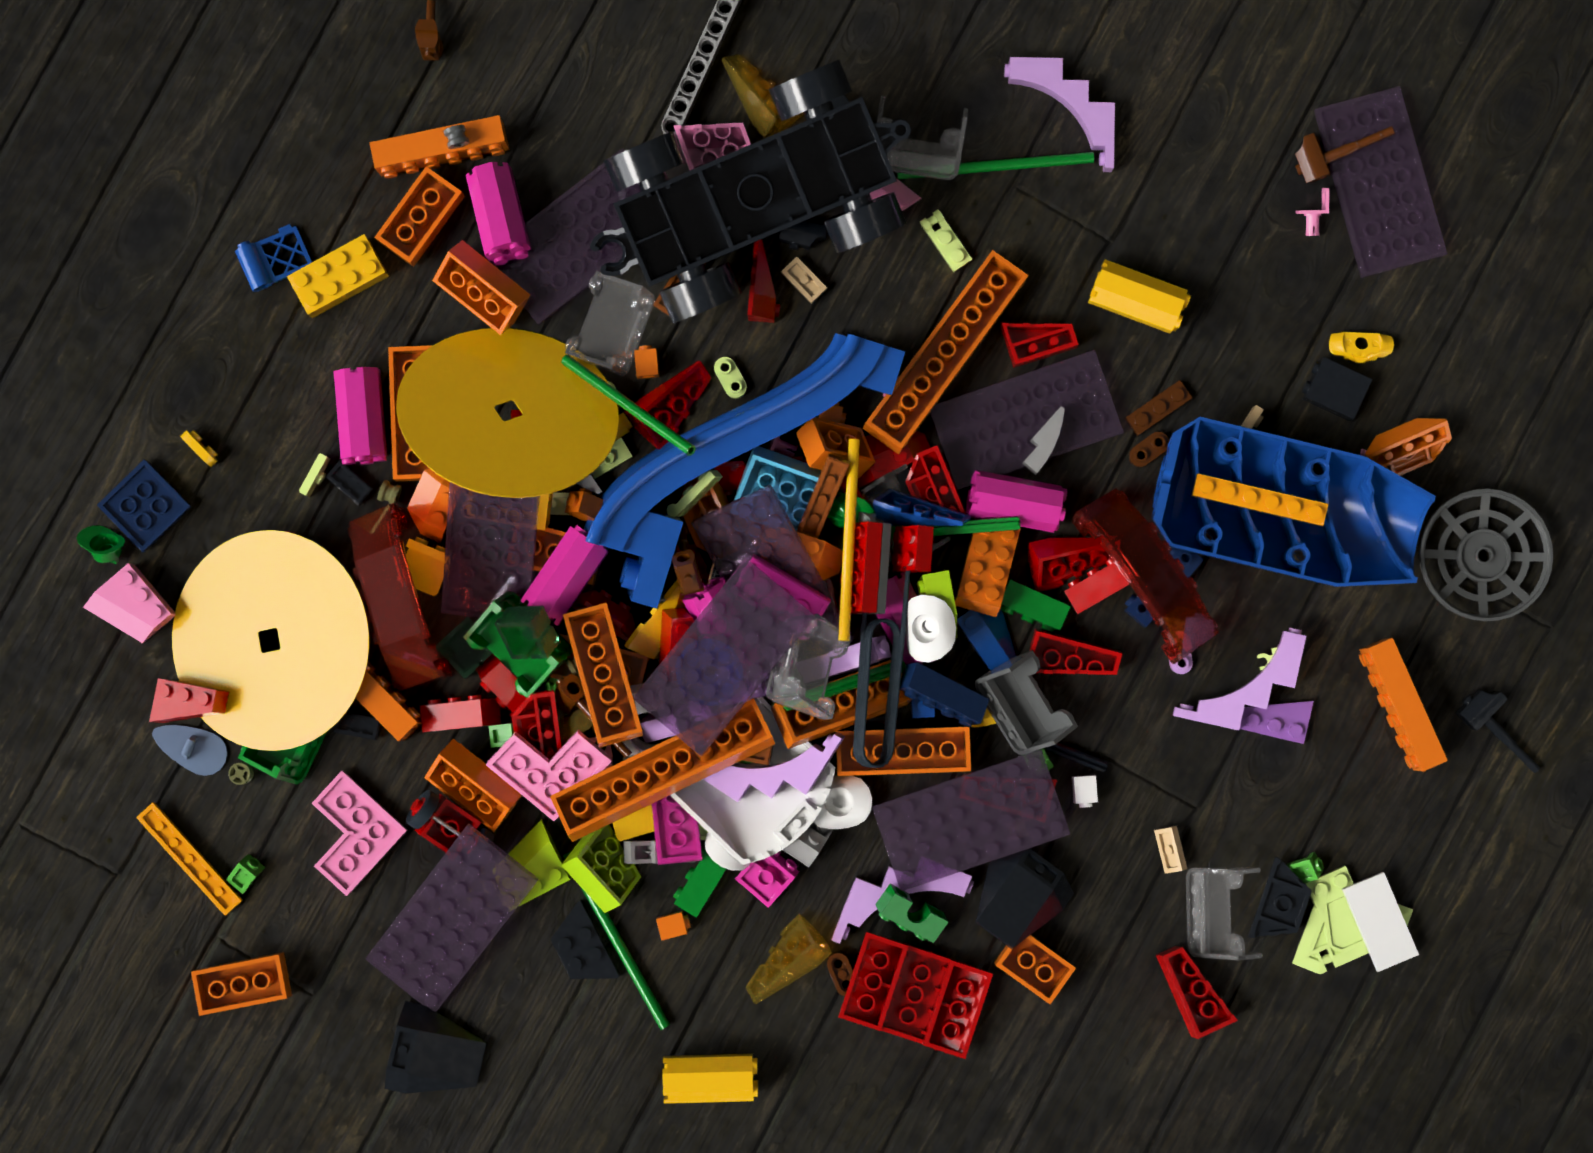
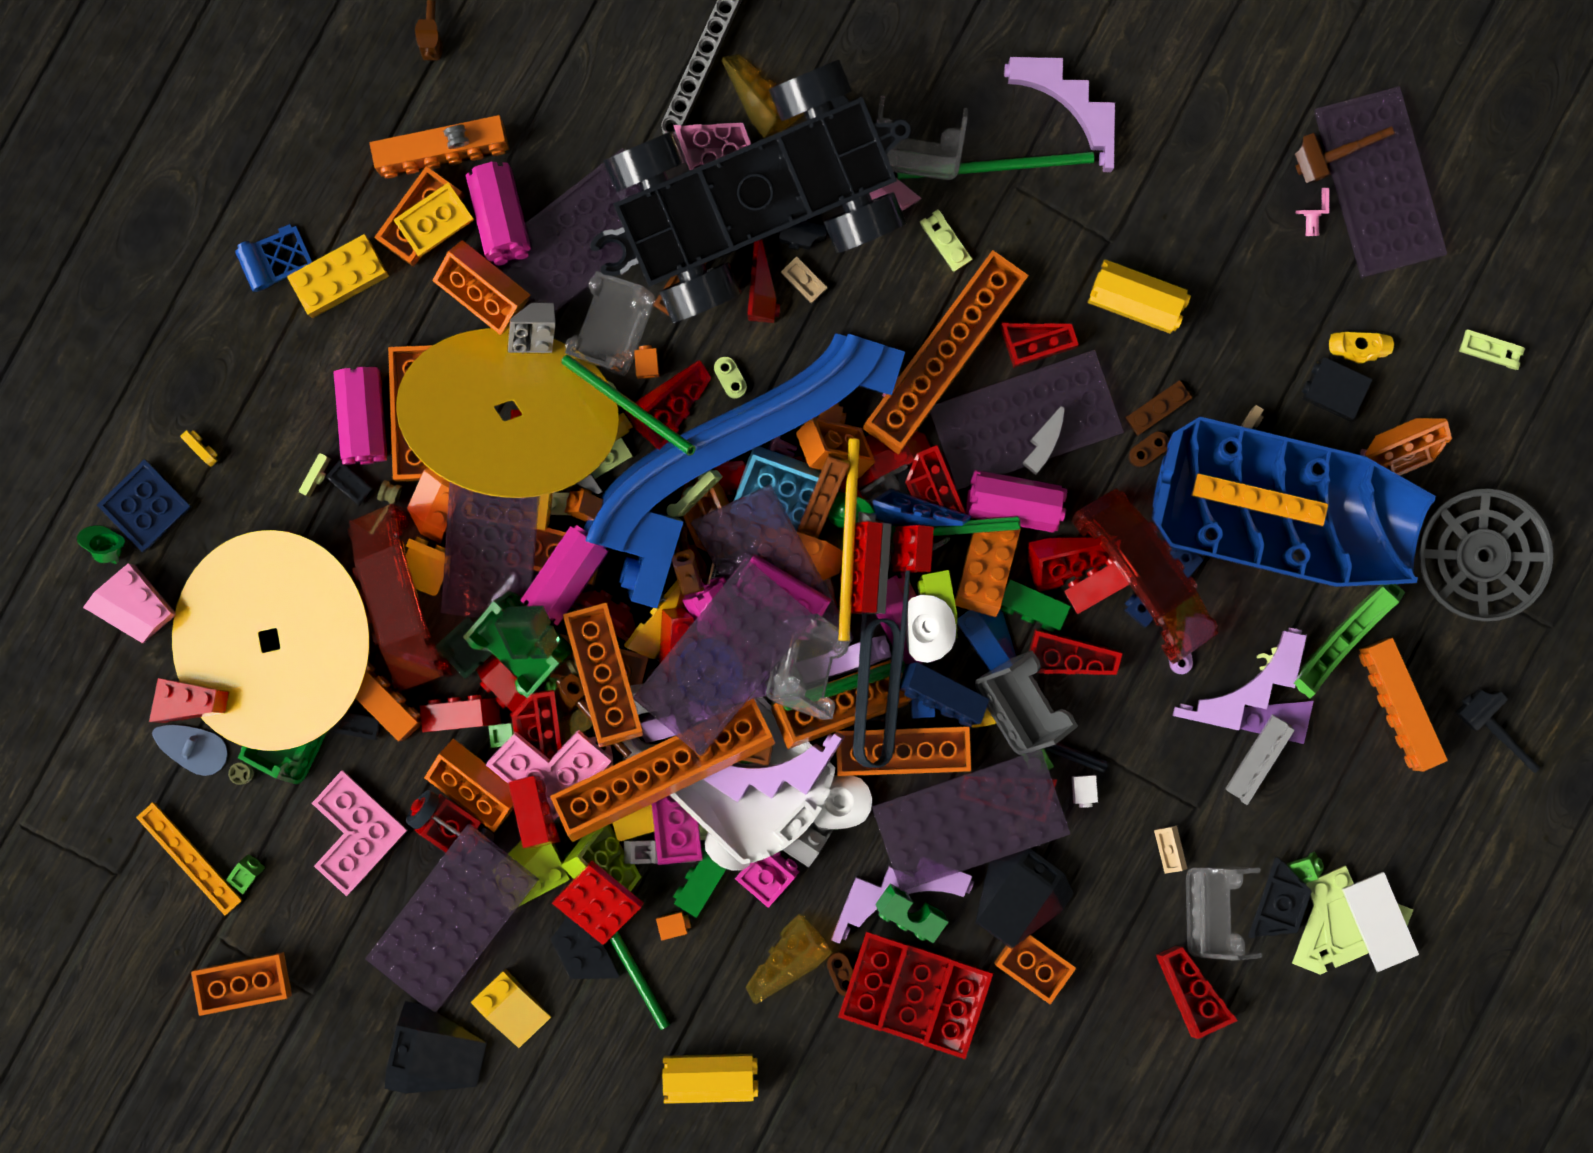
(433, 219): none -> yellow plate
(511, 1008): none -> yellow slope
(532, 329): none -> light grey slope
(533, 812): none -> red wedge
(597, 902): none -> red plate
(1260, 759): none -> light grey fence
(1346, 636): none -> bright green arch
(1491, 349): none -> yellowish green plate

